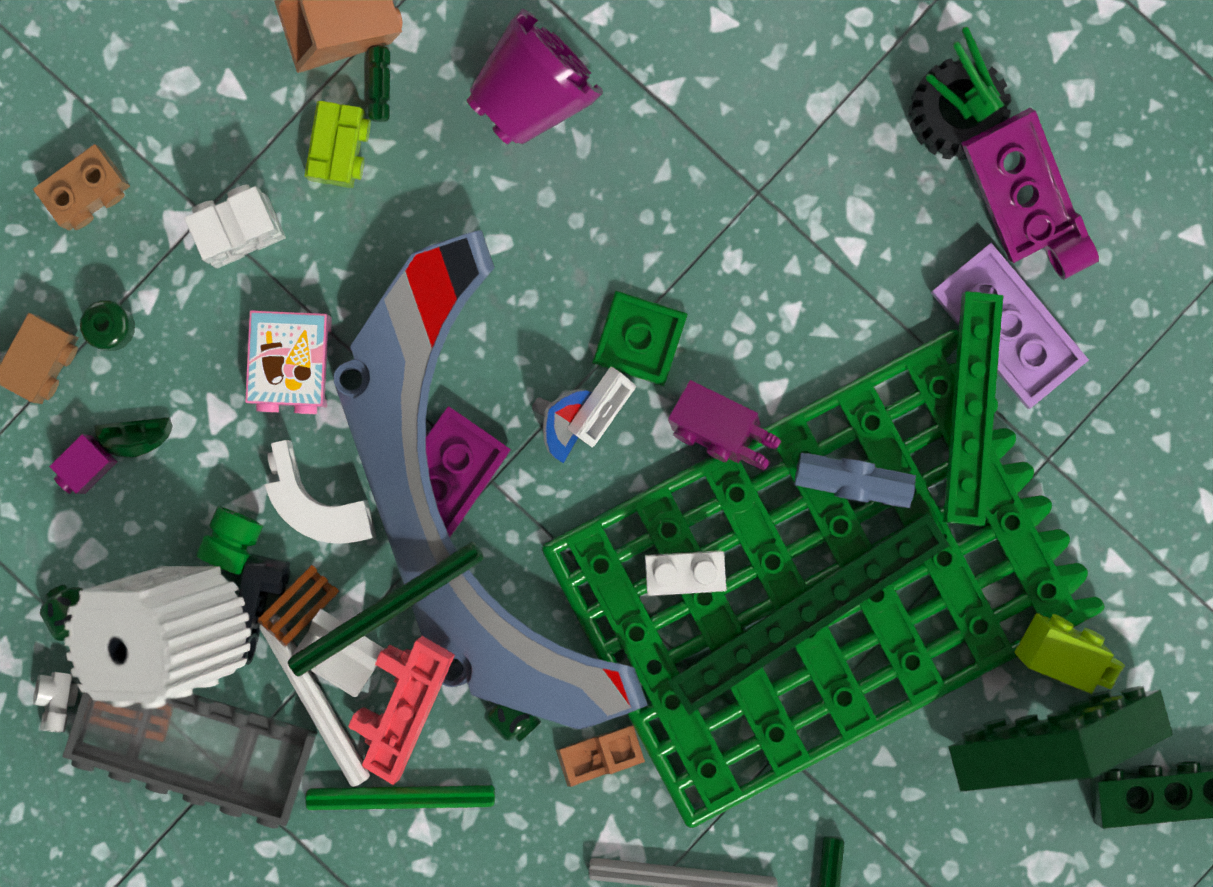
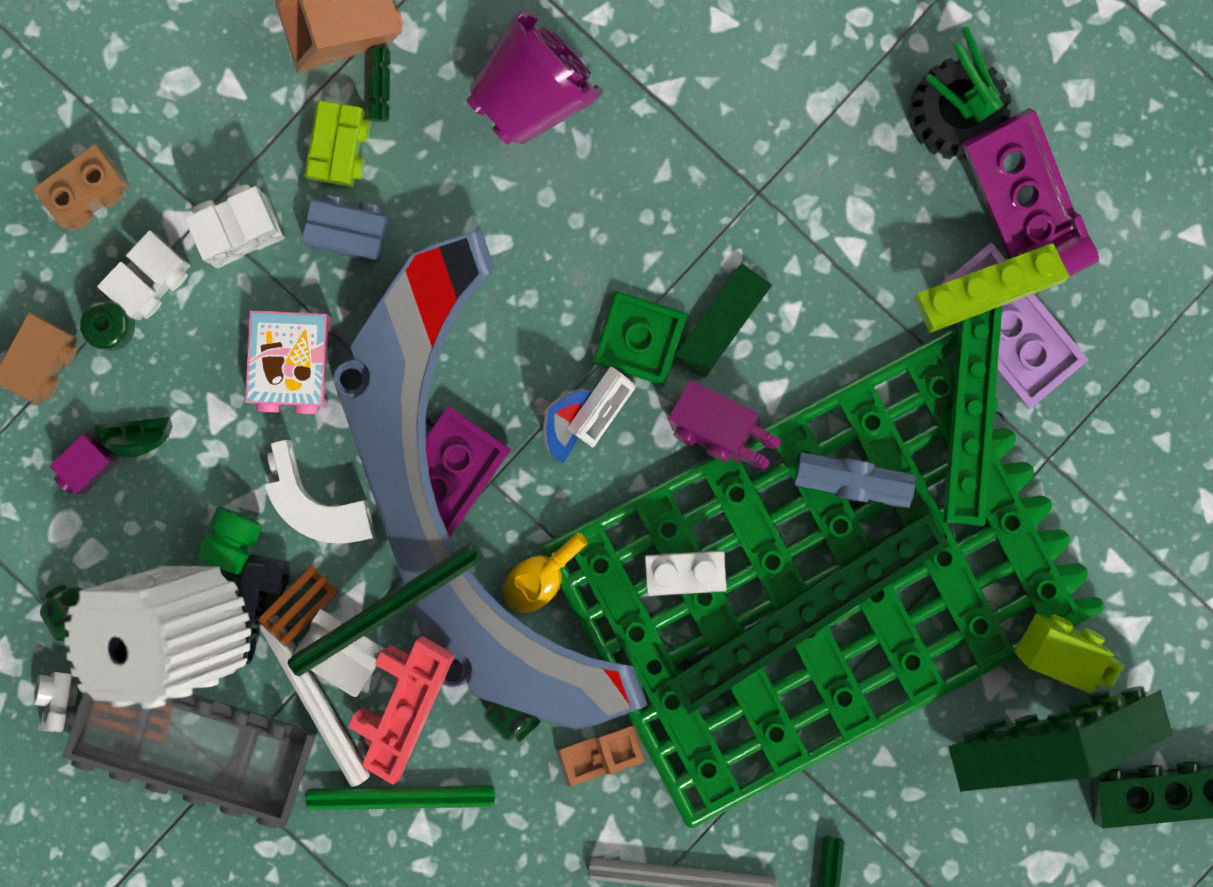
(146, 278): none -> white piece
(346, 229): none -> sand blue brick
(539, 577): none -> yellow piece
(723, 320): none -> dark green tile
(991, 287): none -> lime plate

